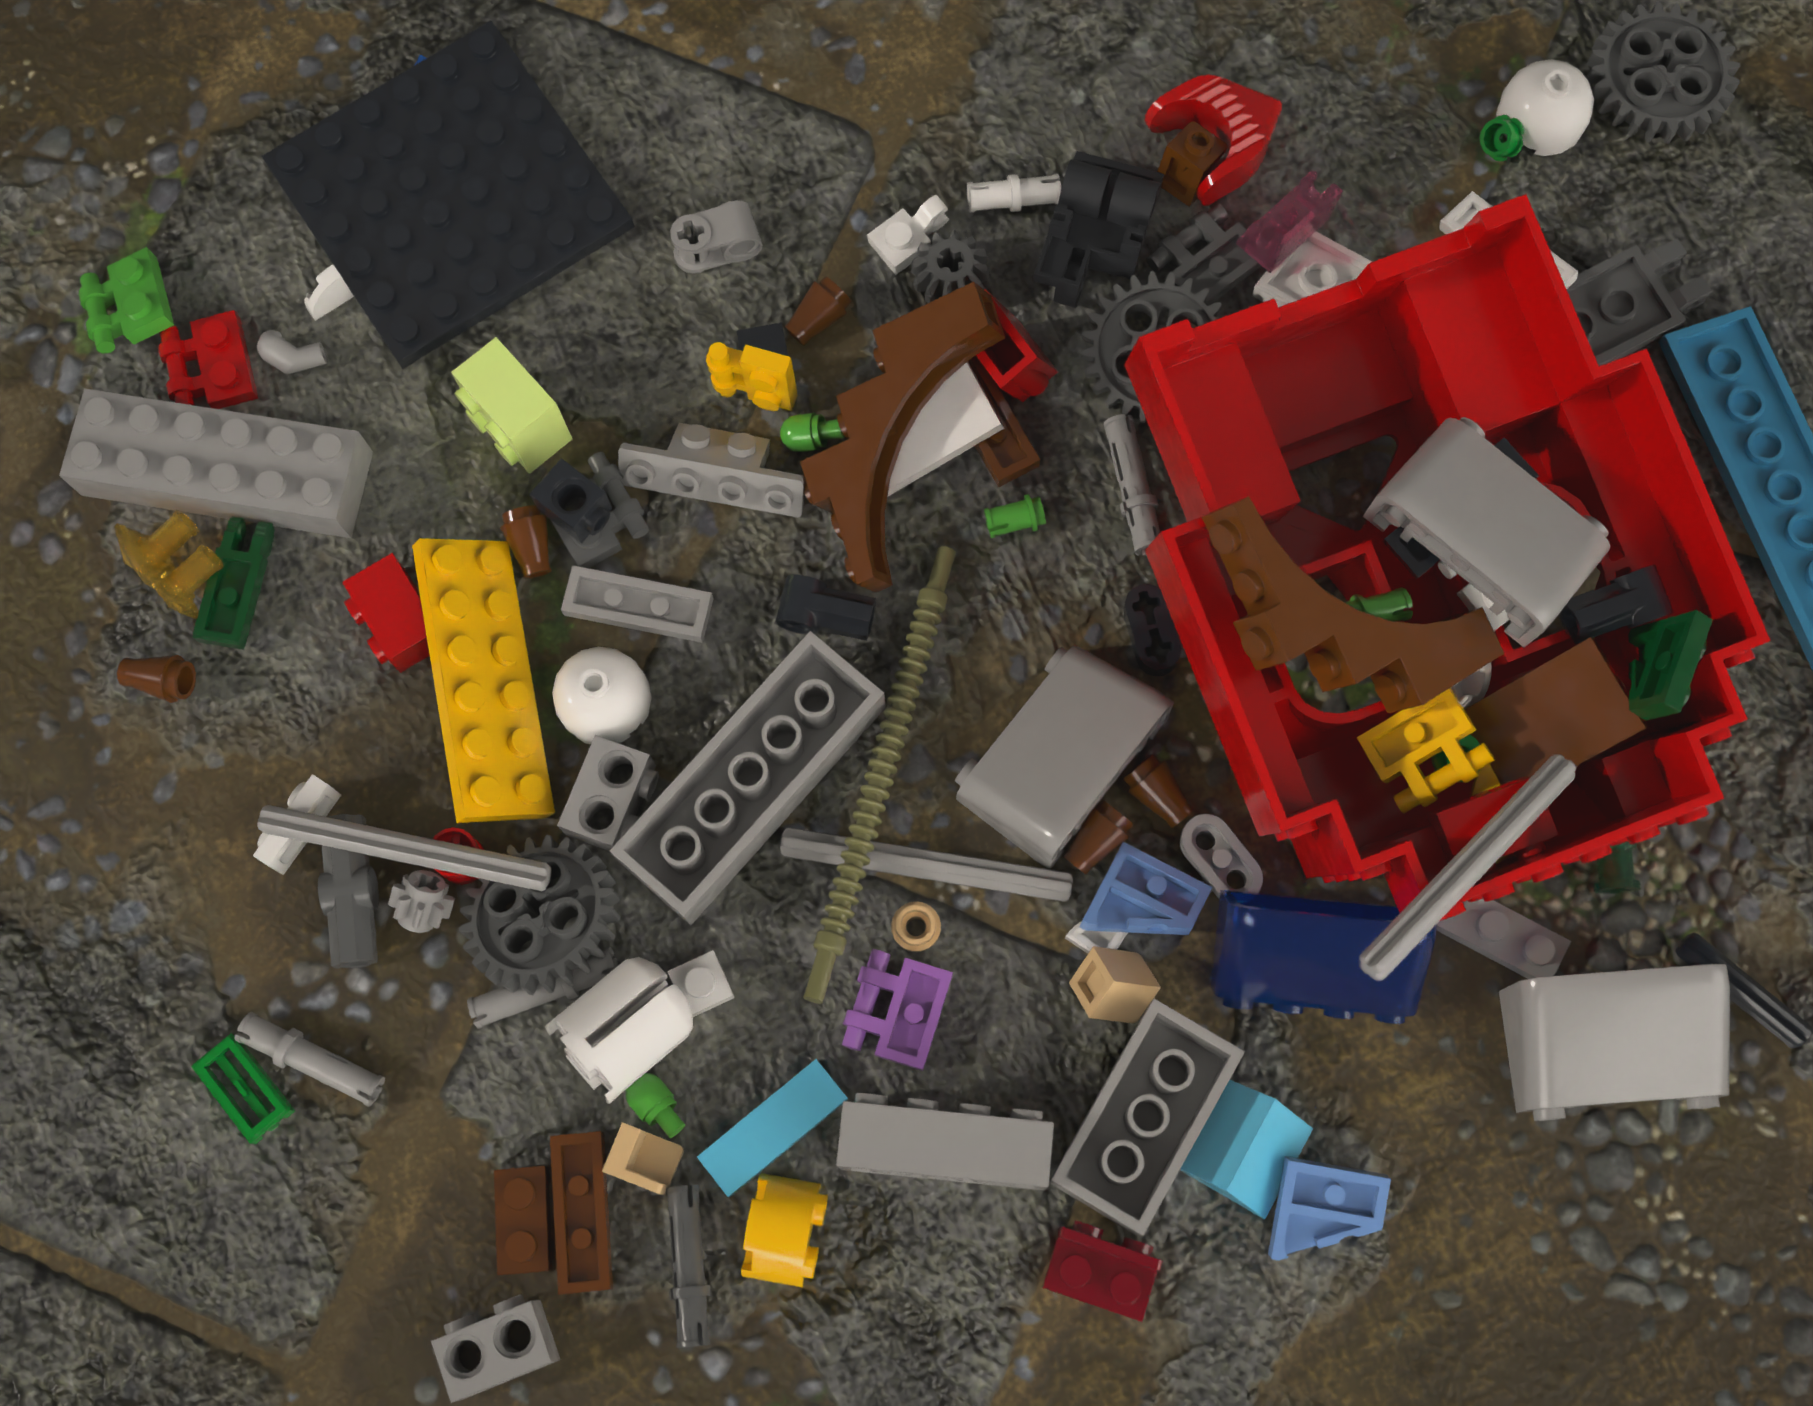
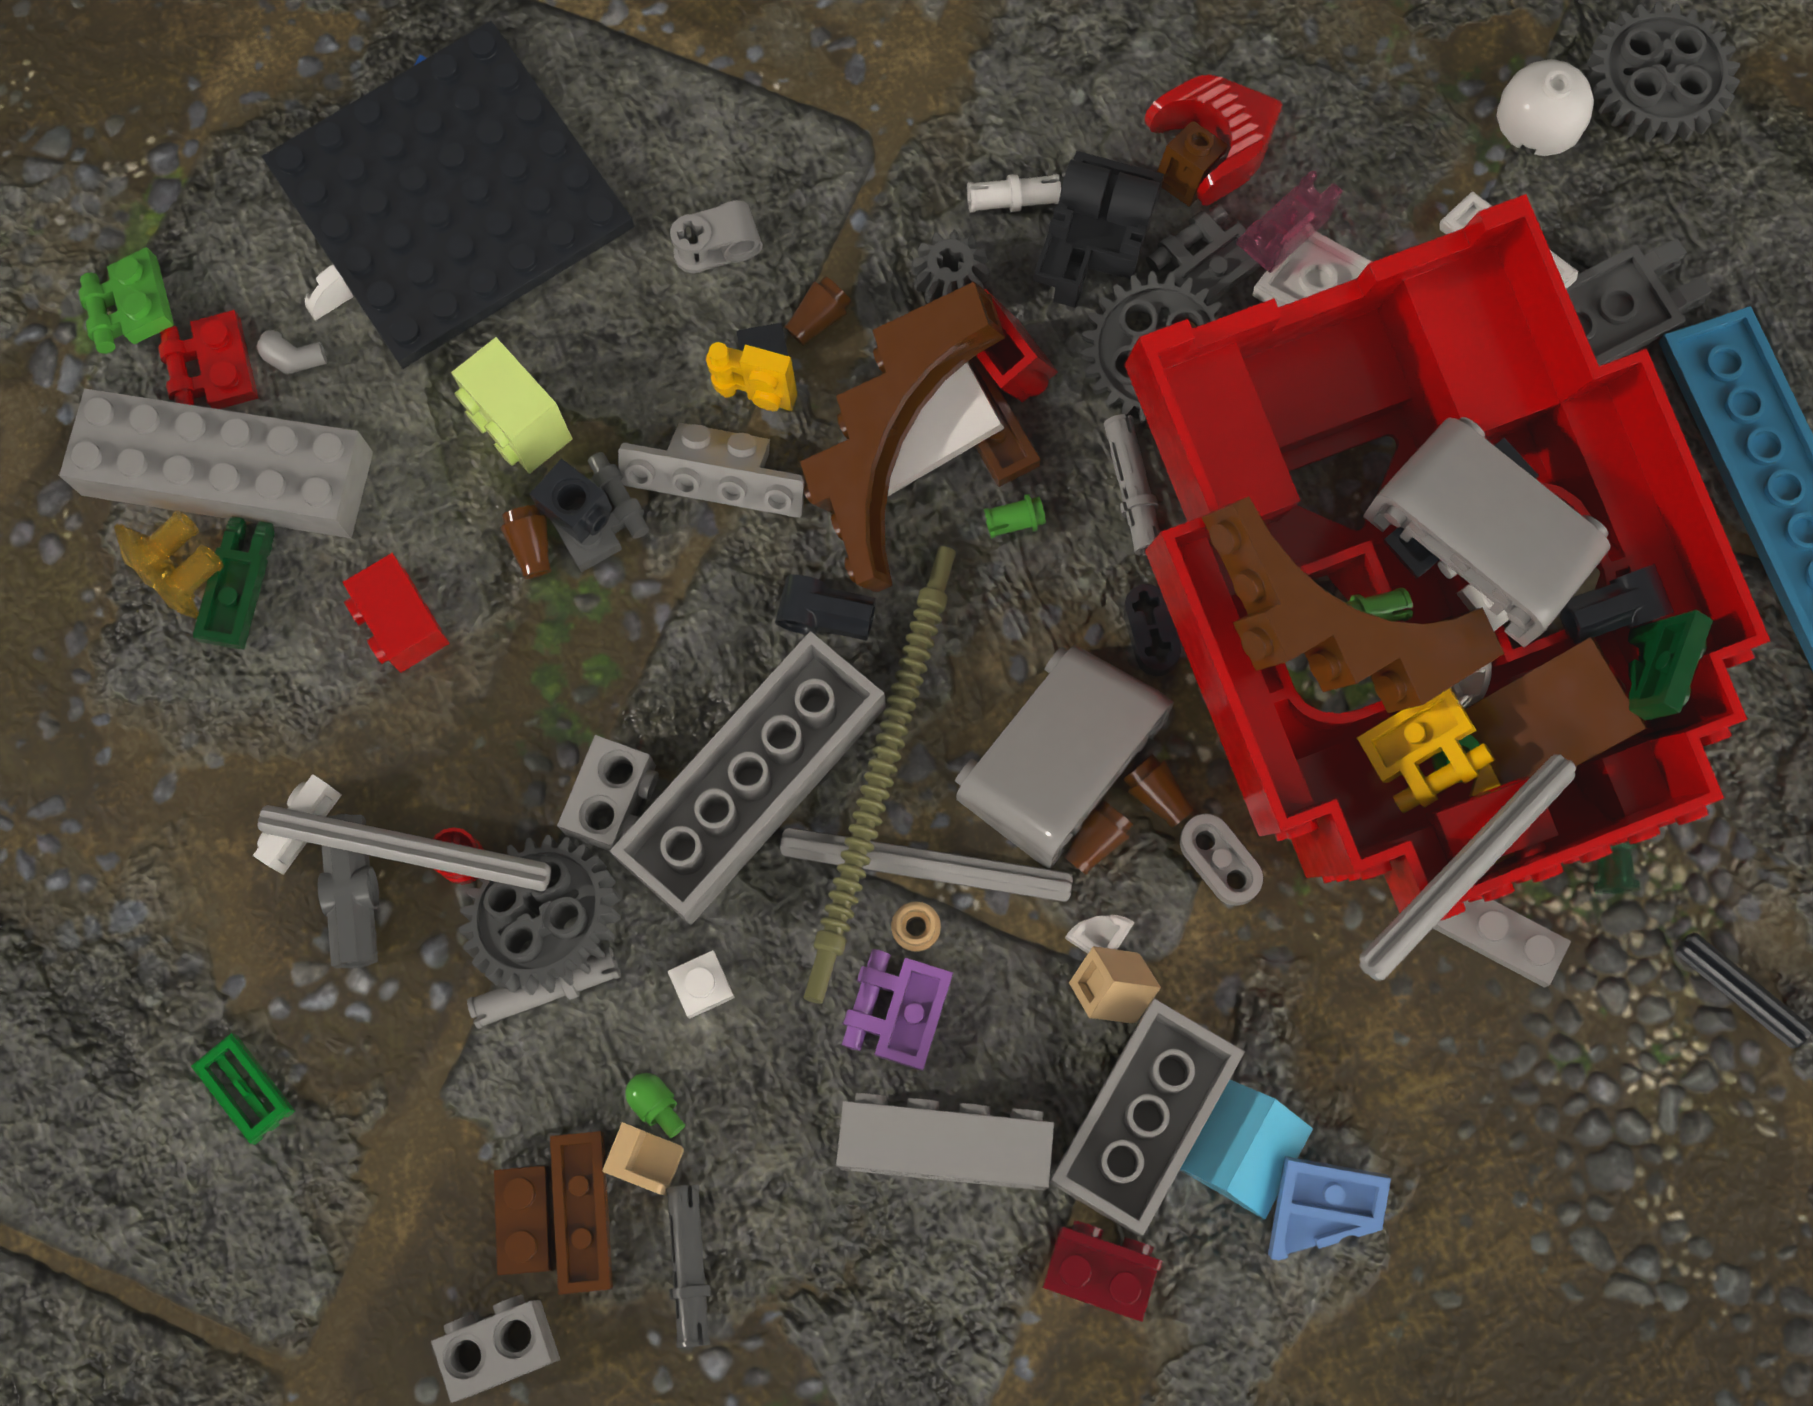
(161, 677): reddish brown cone -> none
(293, 1050): light grey pin -> none
(421, 901): light grey gear -> none
(482, 680): yellow plate -> none
(601, 695): white cylinder -> none
(623, 1025): white cylinder -> none
(637, 604): light grey plate -> none
(772, 1128): medium azure tile -> none
(781, 1230): yellow cylinder -> none
(808, 432): bright green cylinder -> none
(901, 235): white plate -> none
(1145, 897): medium blue wing -> none
(1309, 955): clear blue windscreen -> none
(1492, 137): green plate -> none
(1618, 1038): light grey windscreen -> none

